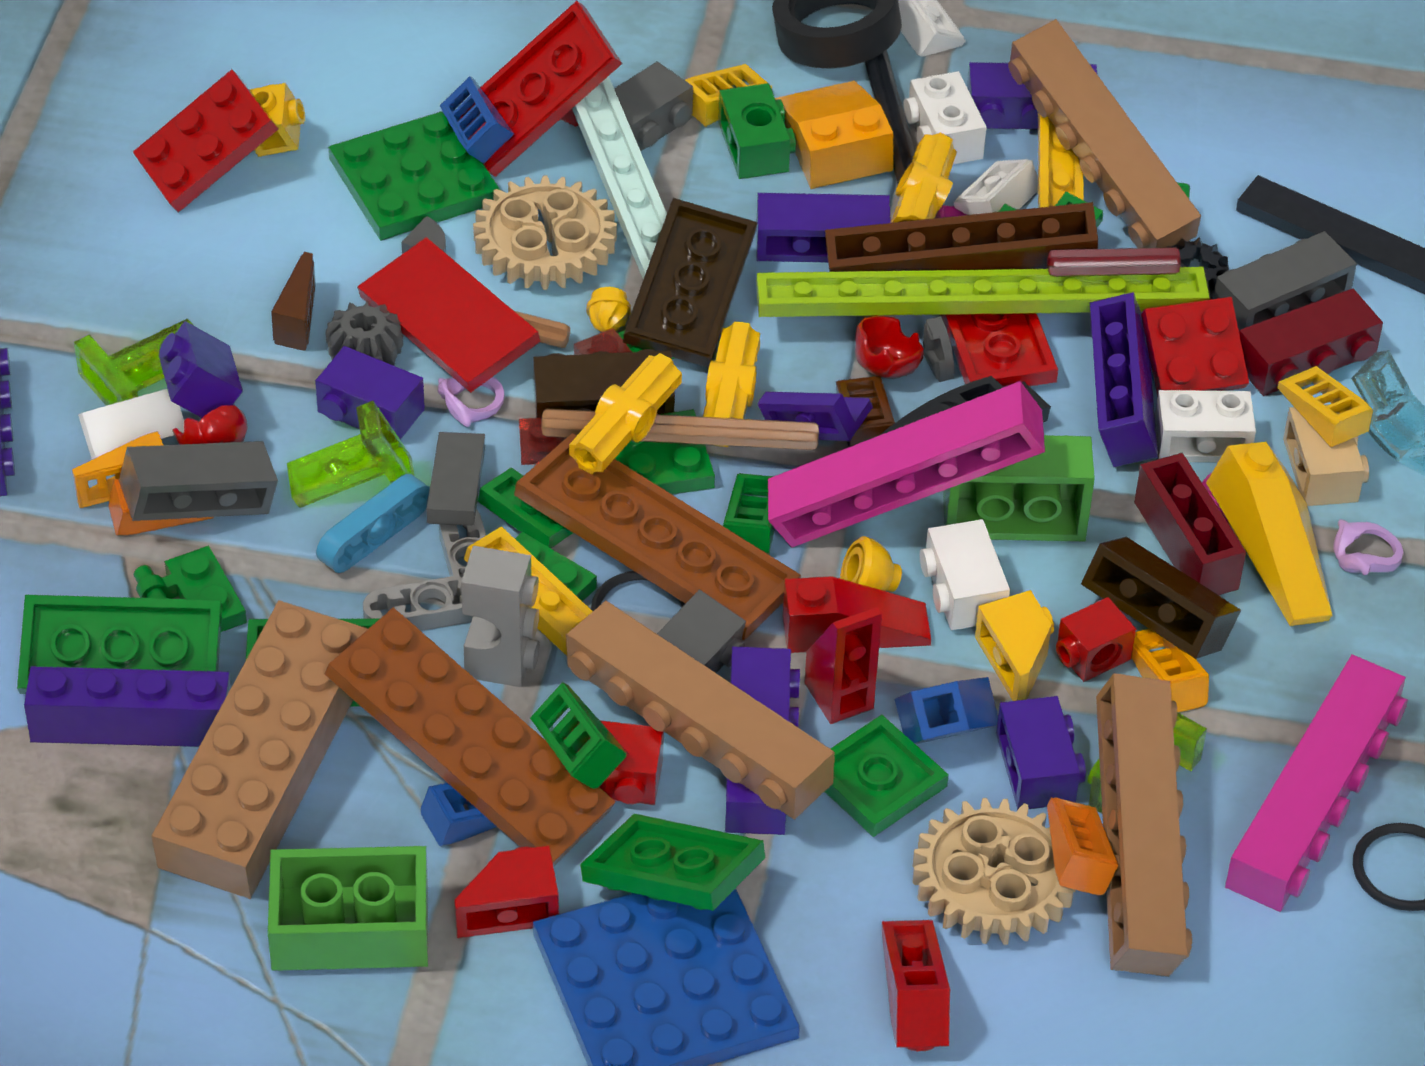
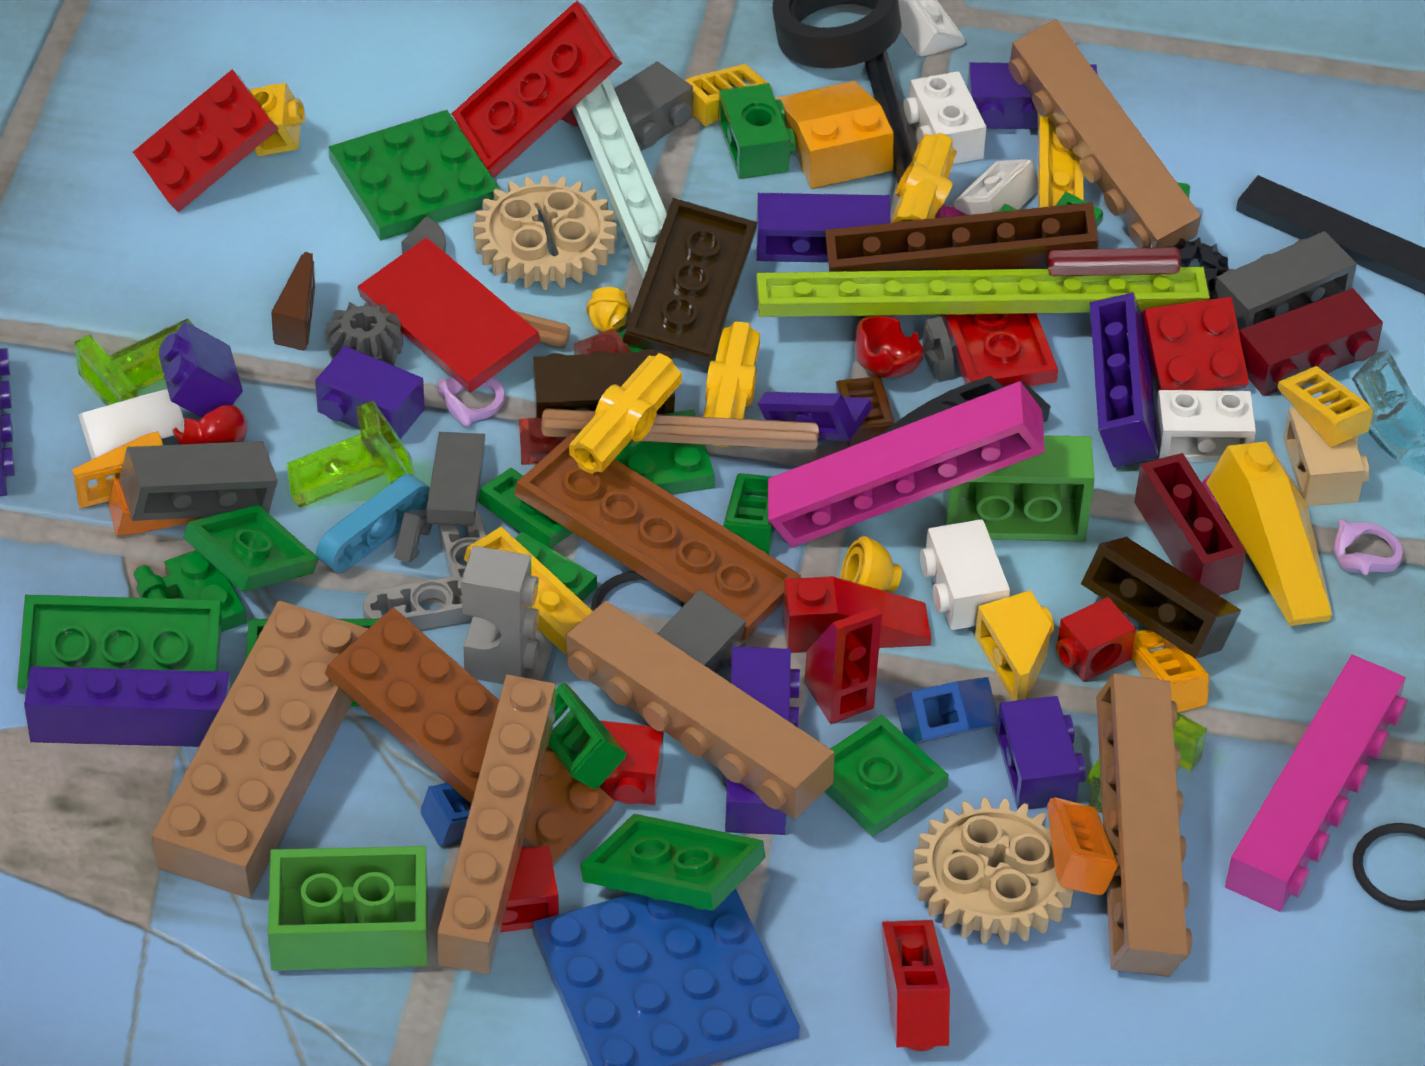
(250, 548): none -> green plate
(412, 526): none -> dark grey tile
(490, 136): blue slope -> none
(496, 825): none -> medium nougat brick

